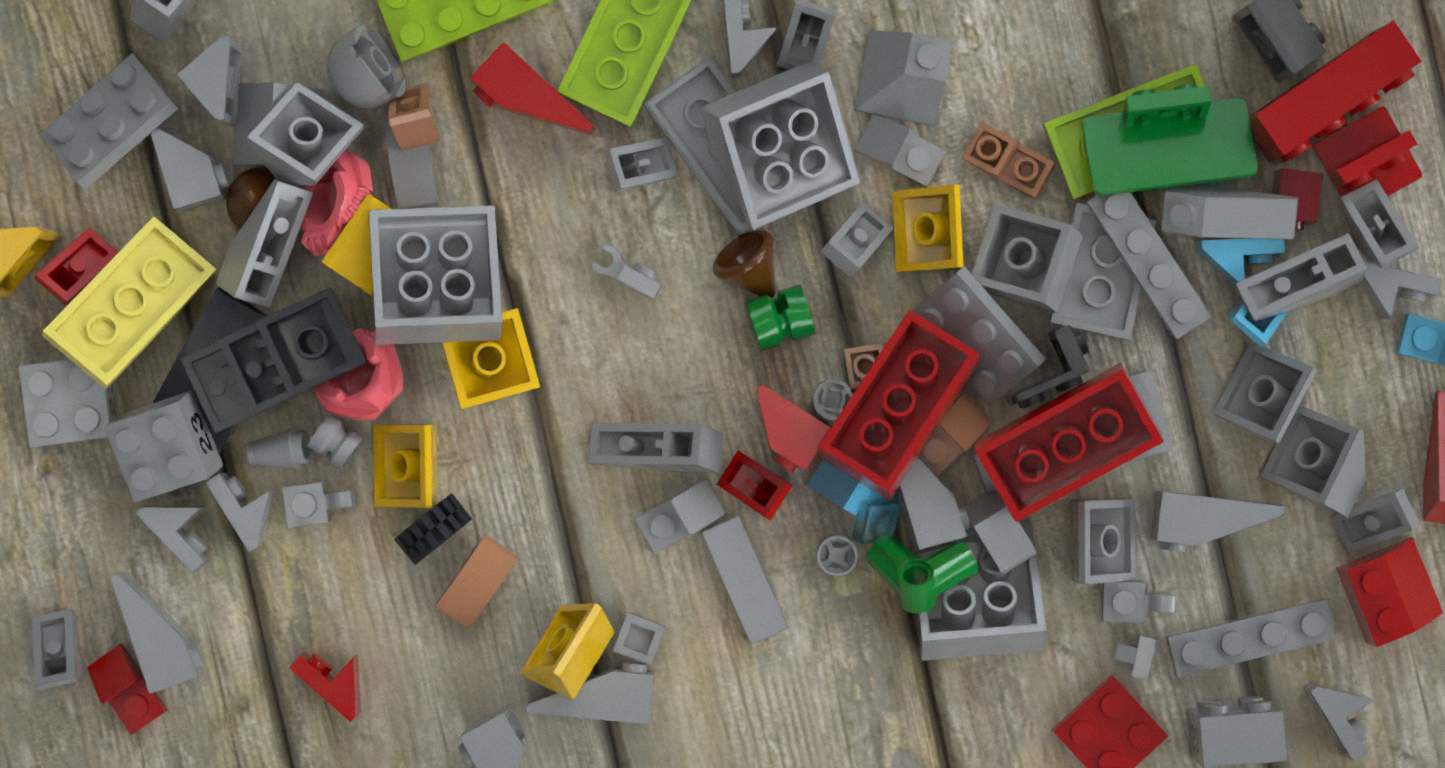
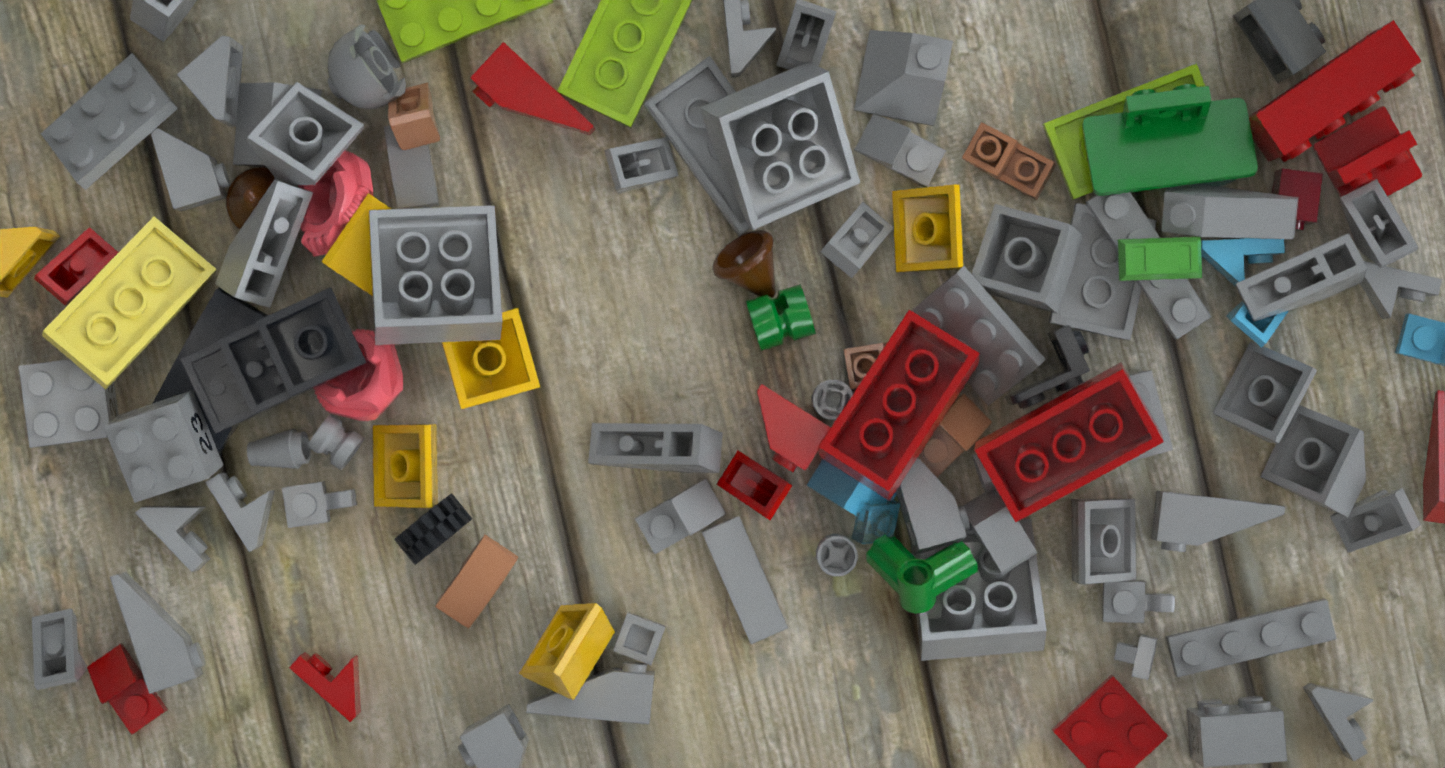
(638, 278): light grey plate -> none
(1159, 258): none -> bright green tile
(1390, 592): red slope -> none

